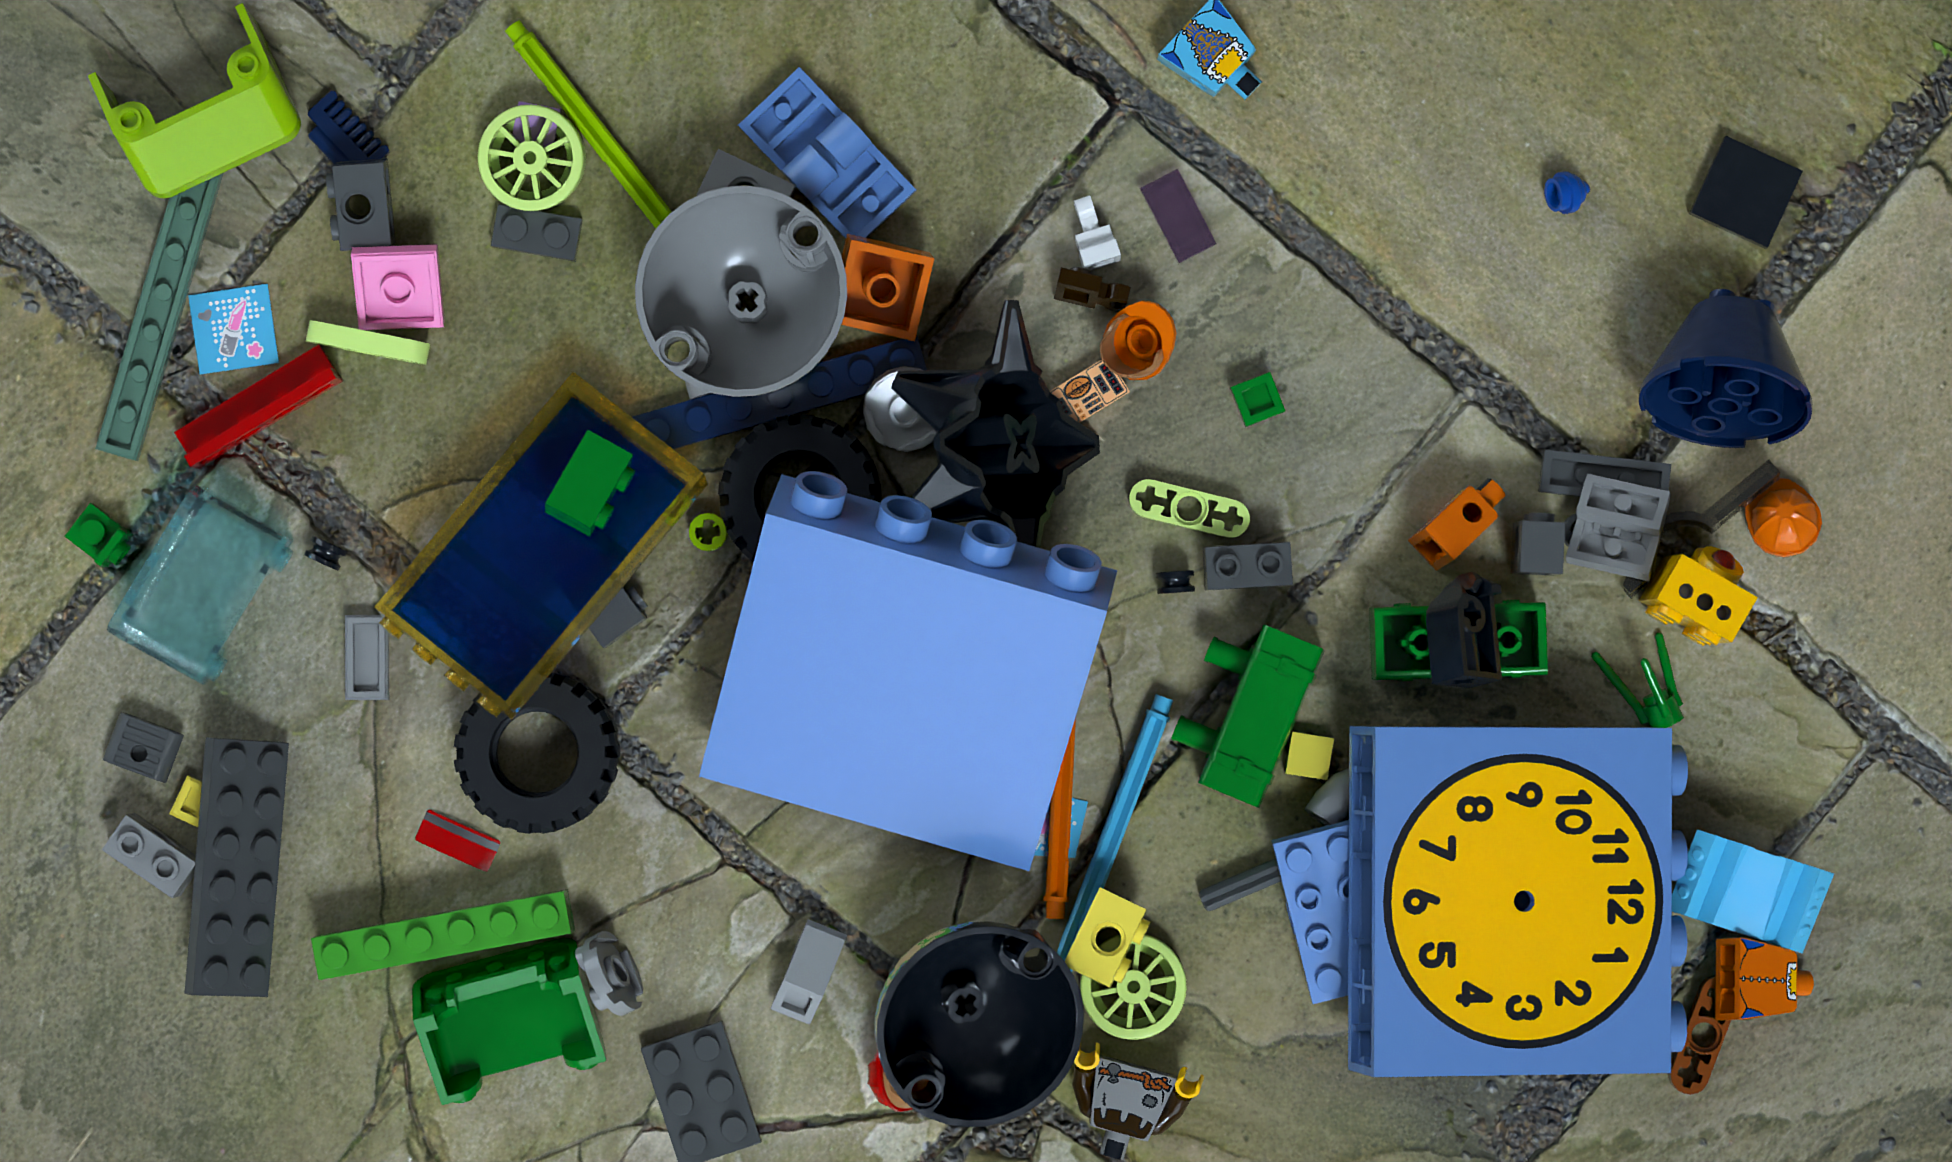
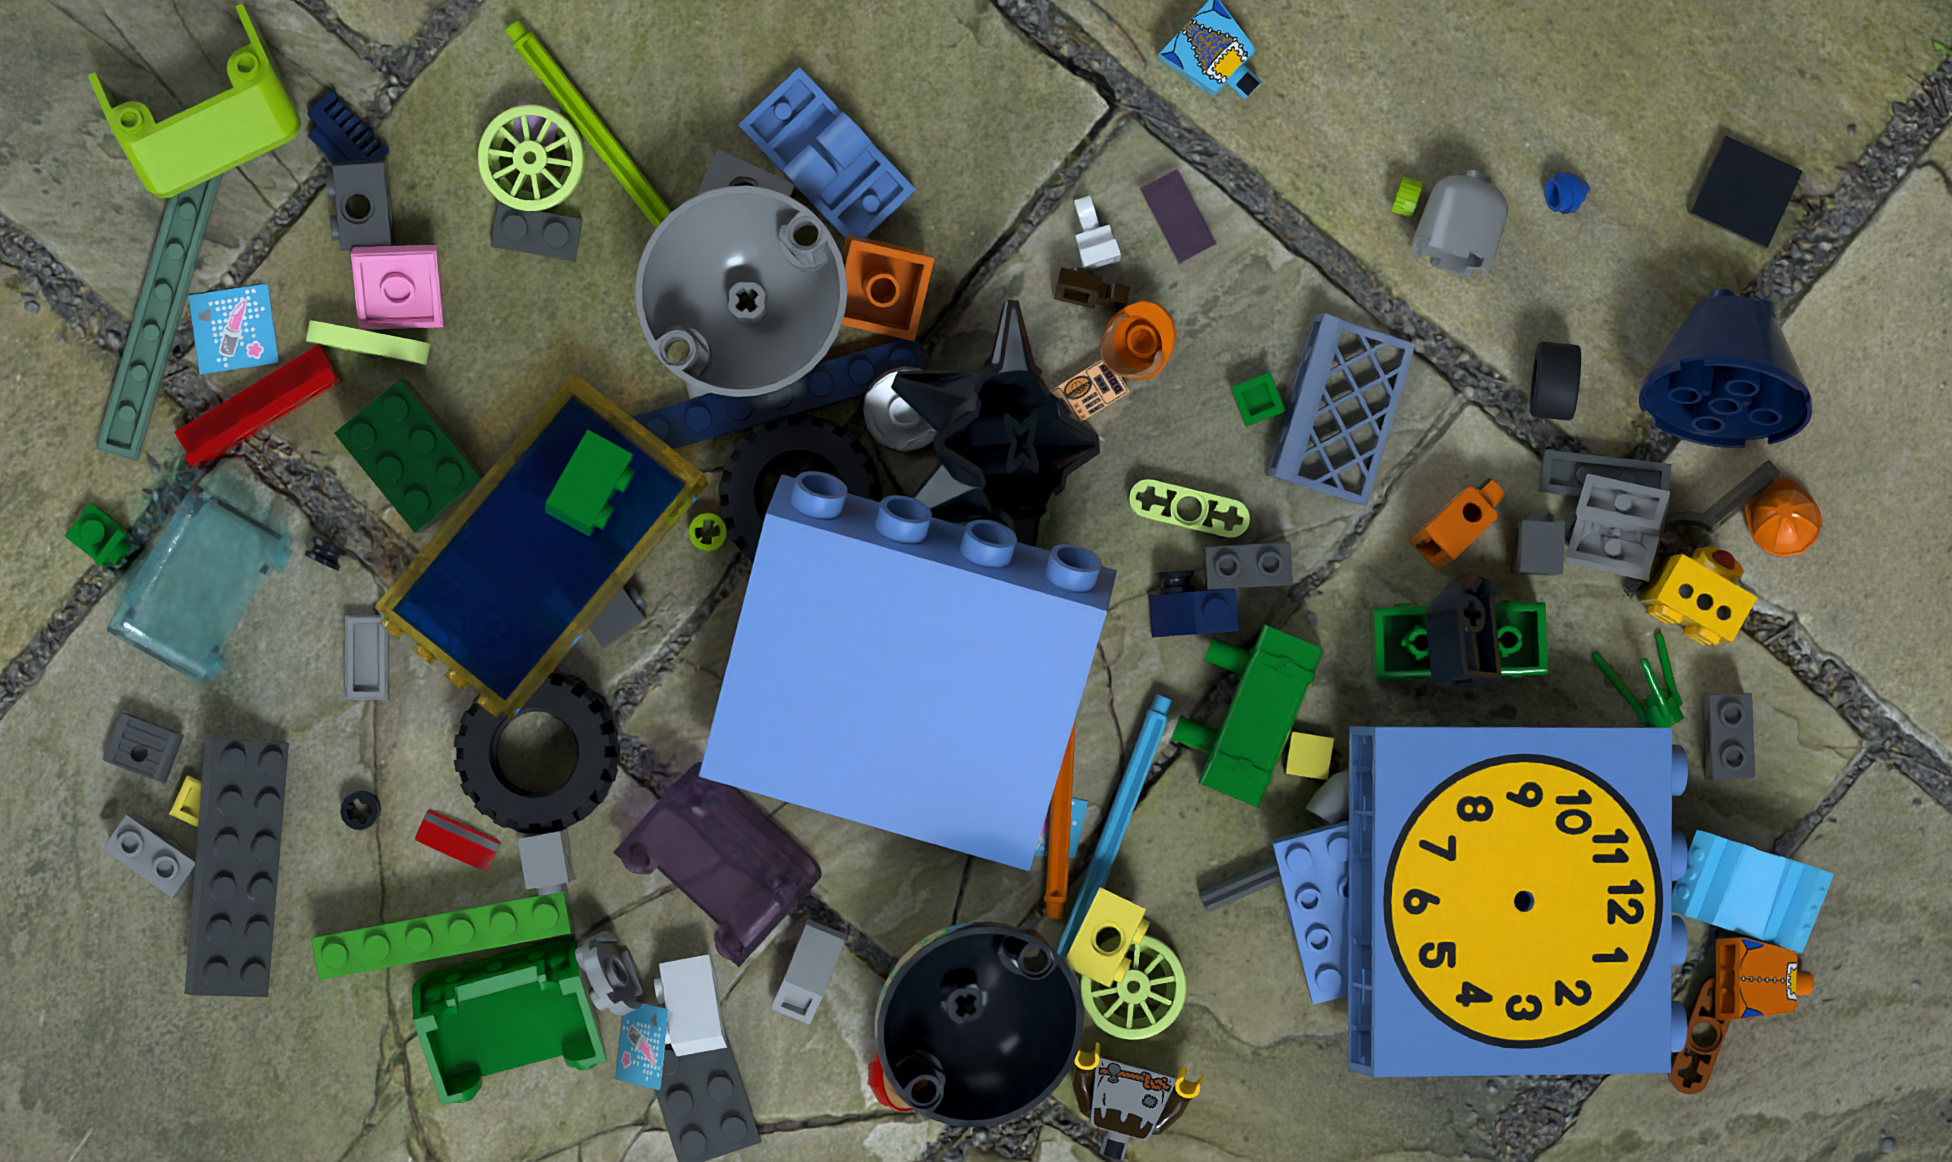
(357, 822): none -> black bush
(410, 455): none -> dark green piece
(547, 861): none -> light grey brick
(642, 1046): none -> medium azure sticker
(693, 1004): none -> white brick
(723, 859): none -> clear purple windscreen
(1193, 613): none -> dark blue slope
(1306, 398): none -> sand blue fence
(1406, 196): none -> lime axle
(1462, 224): none -> light grey cylinder
(1555, 381): none -> black tyre
(1728, 736): none -> dark grey brick

